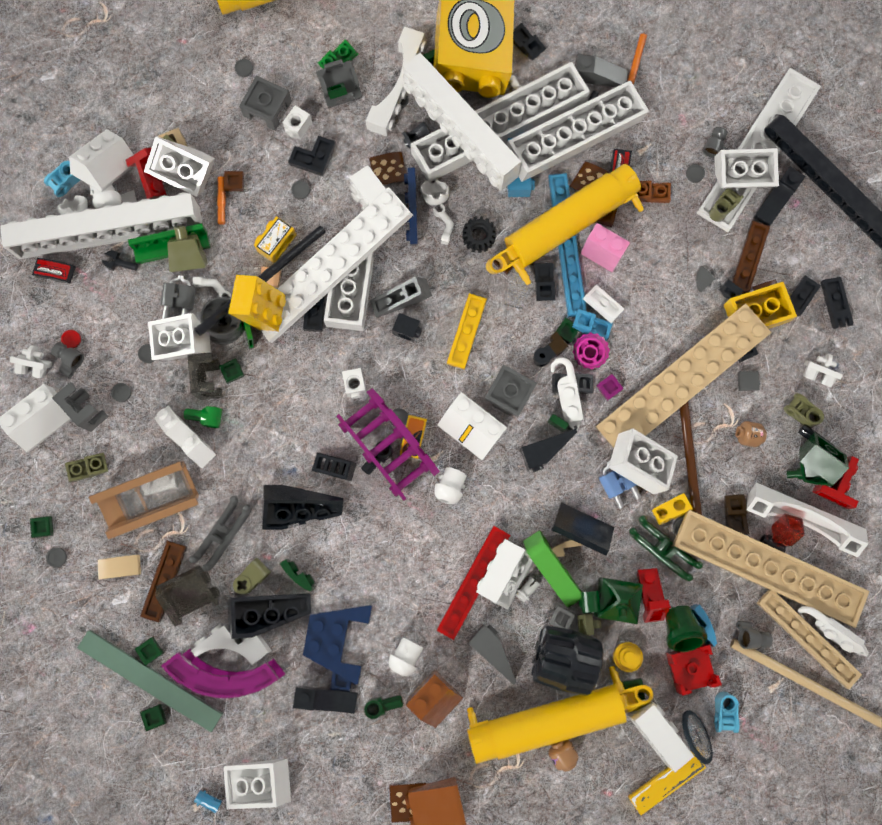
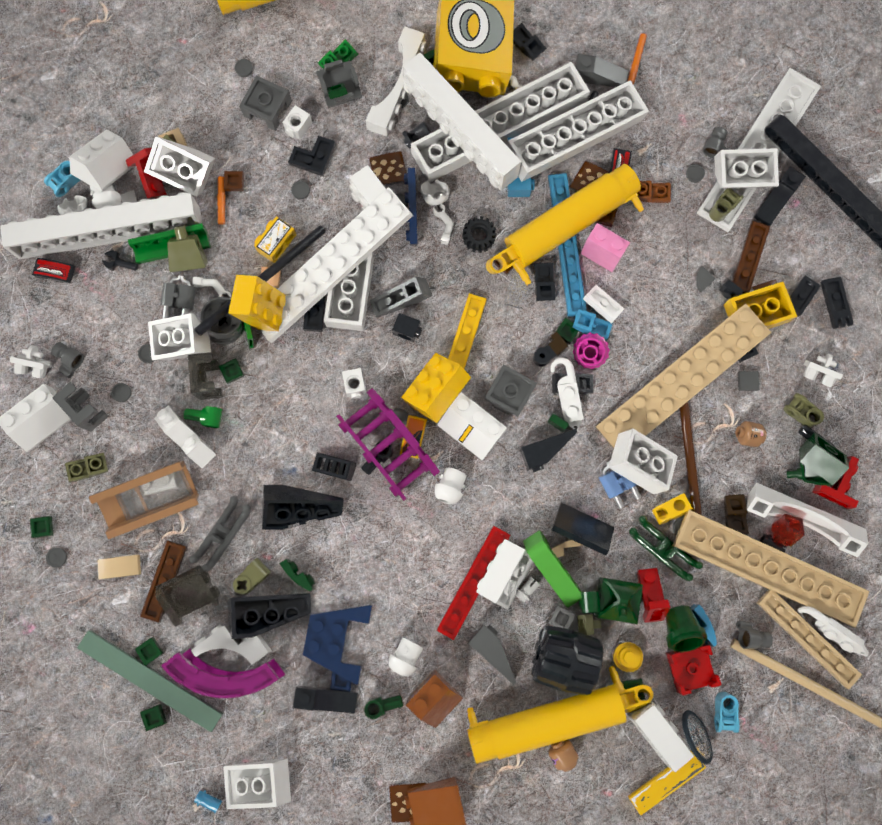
(71, 339): red piece -> none
(436, 387): none -> yellow brick
(609, 387): magenta plate -> none

